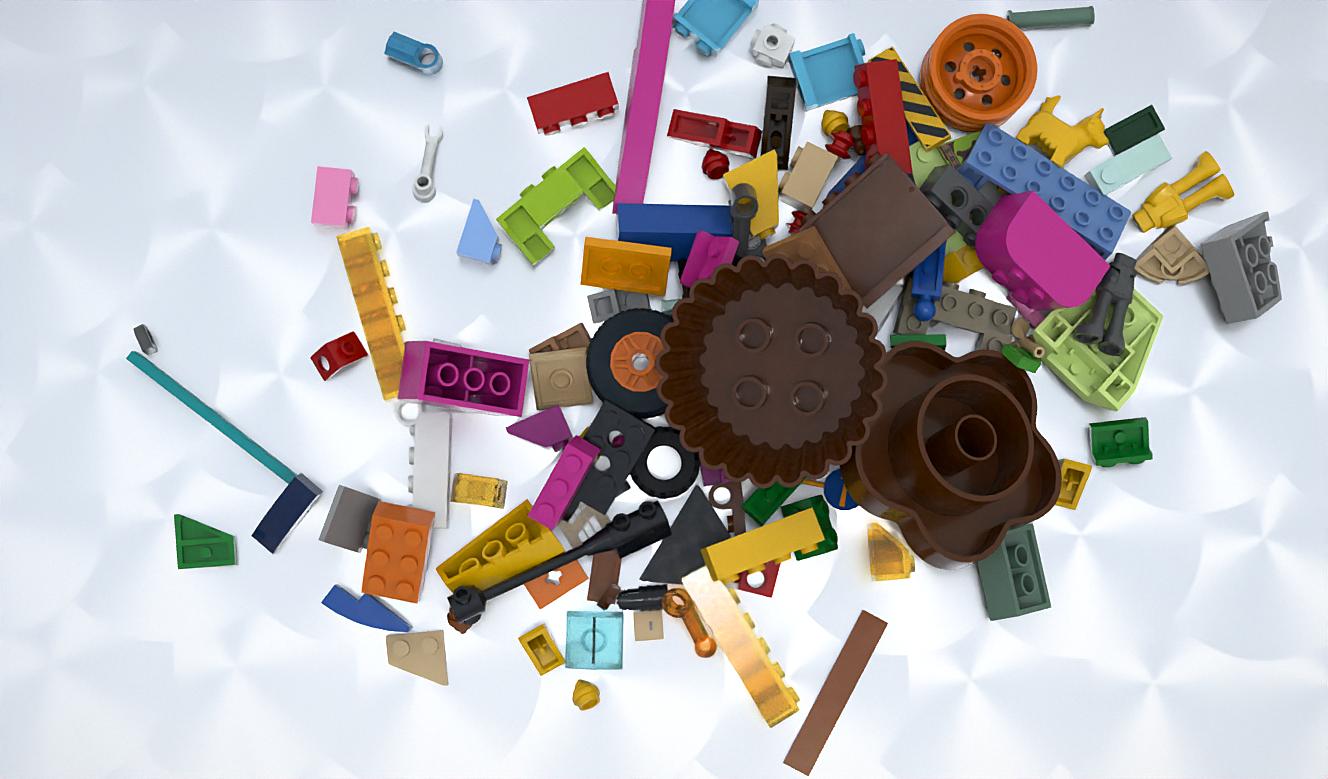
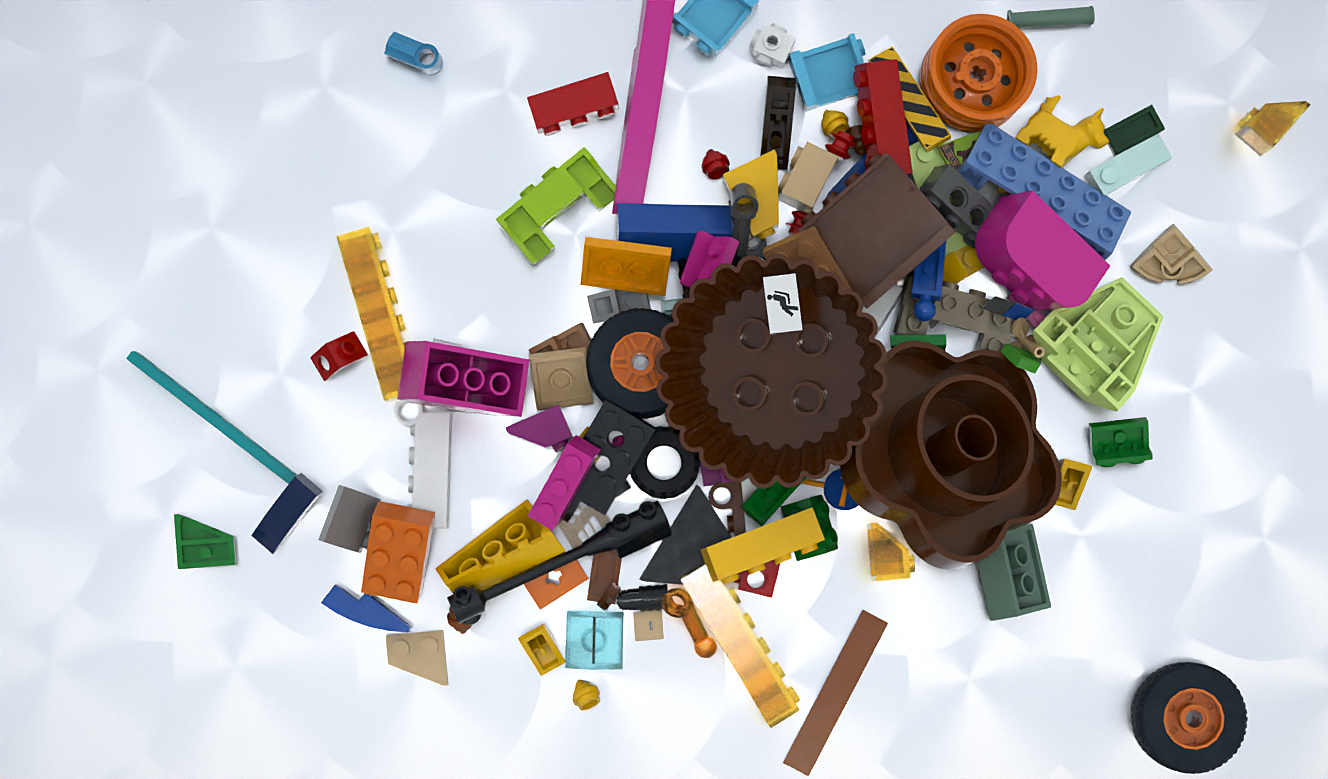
(145, 339): dark grey tile -> none
(334, 198): bright pink brick -> none
(427, 193): white brick -> none
(479, 238): light blue slope -> none
(479, 490): clear yellow torso -> none
(715, 133): red slope -> none
(782, 303): none -> white sticker
(1007, 308): none -> sticker
(1116, 289): dark grey piece -> none
(1164, 205): yellow piece -> none
(1216, 722): none -> black wheel
(1243, 269): light grey wedge -> none
(1267, 125): none -> clear yellow slope

